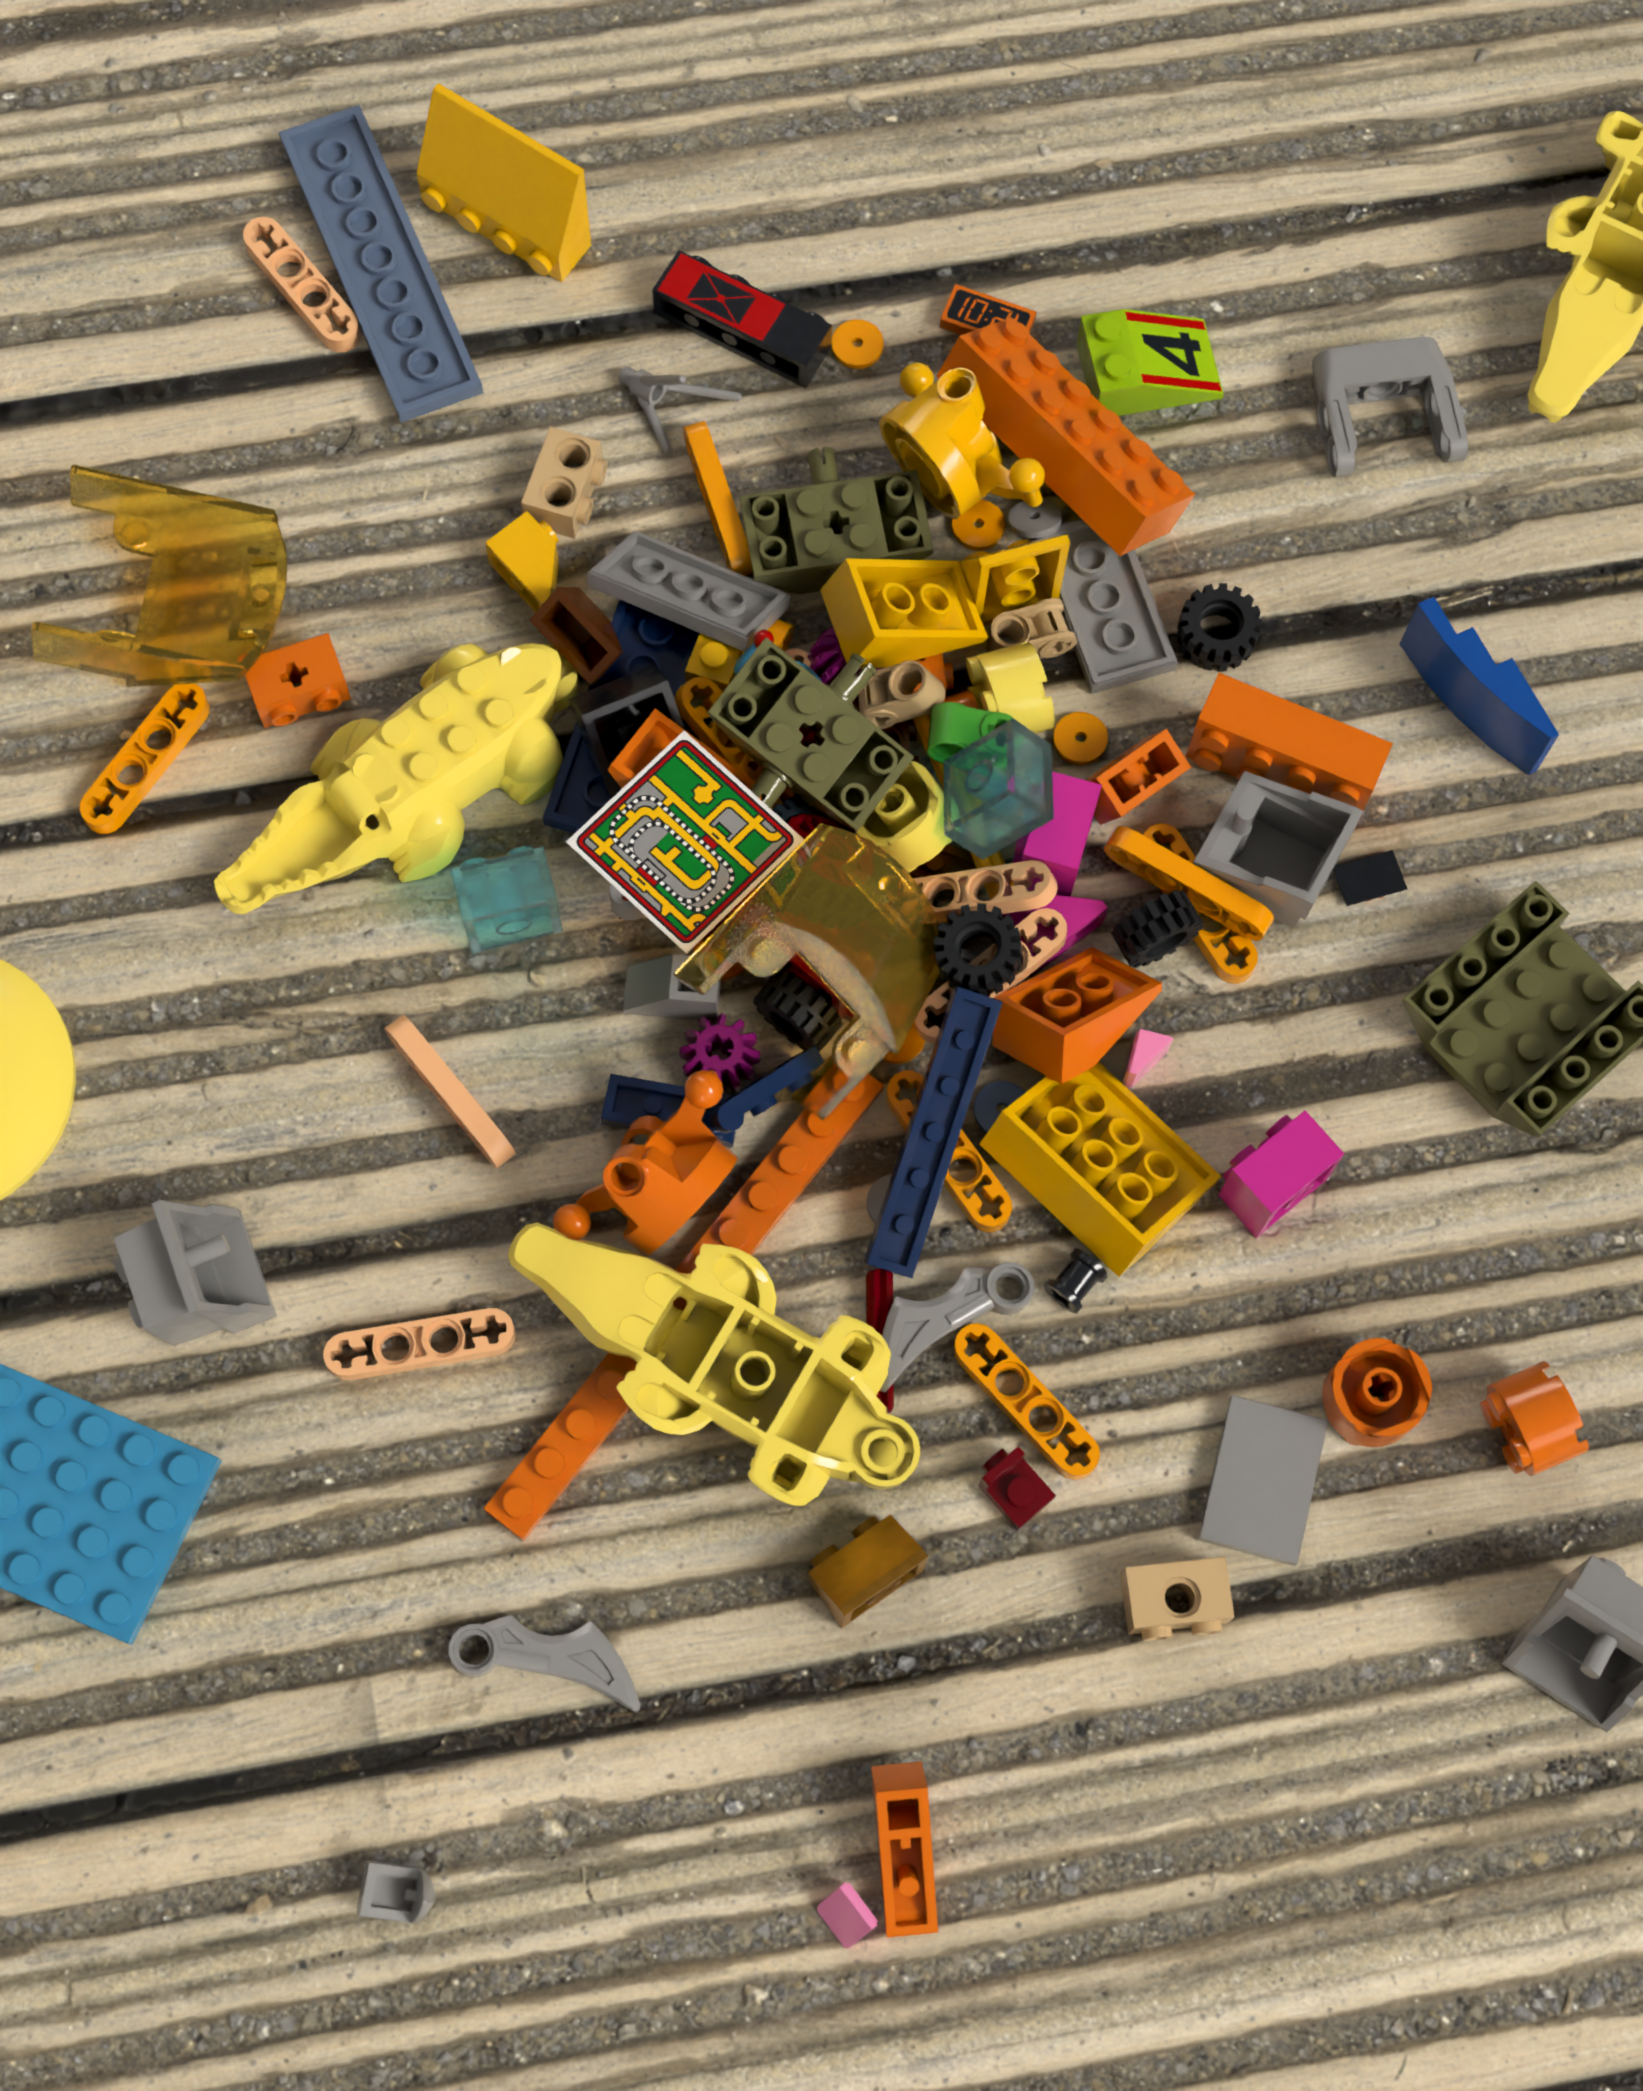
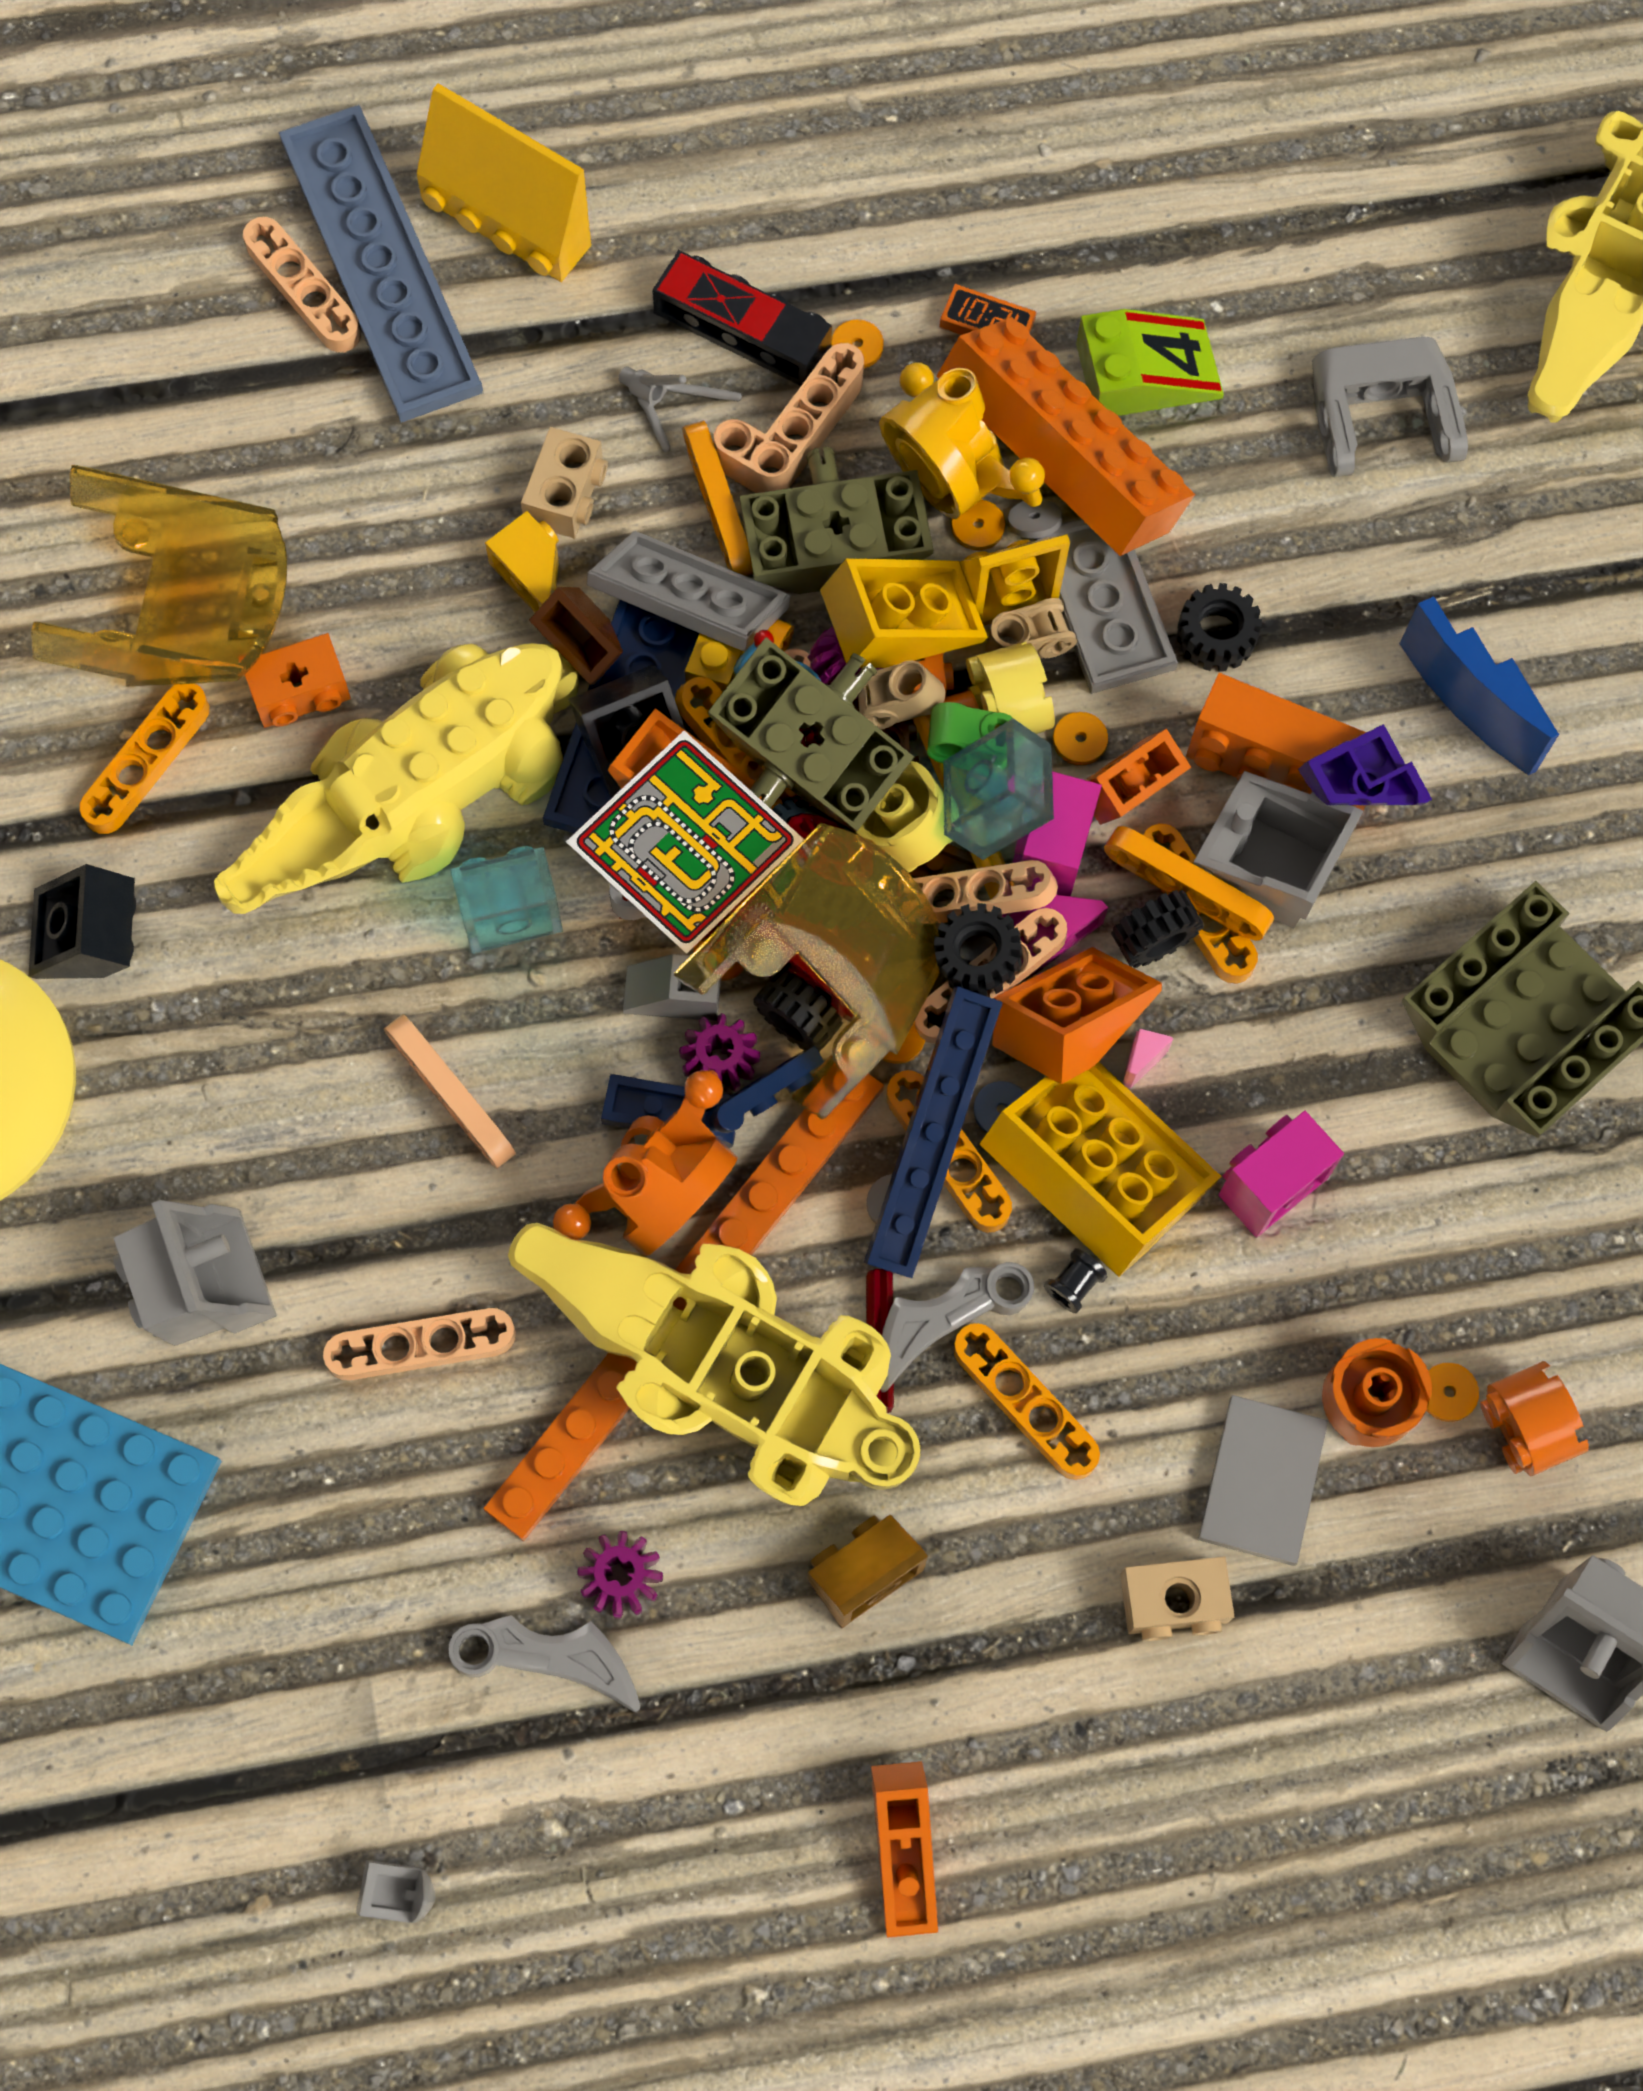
(82, 925): none -> black slope
(628, 1559): none -> magenta gear
(799, 418): none -> light nougat beam
(847, 1915): bright pink slope -> none
(1014, 1487): dark red bracket -> none
(1365, 773): none -> dark purple slope
(1369, 878): black piece -> none
(1465, 1392): none -> light orange wheel

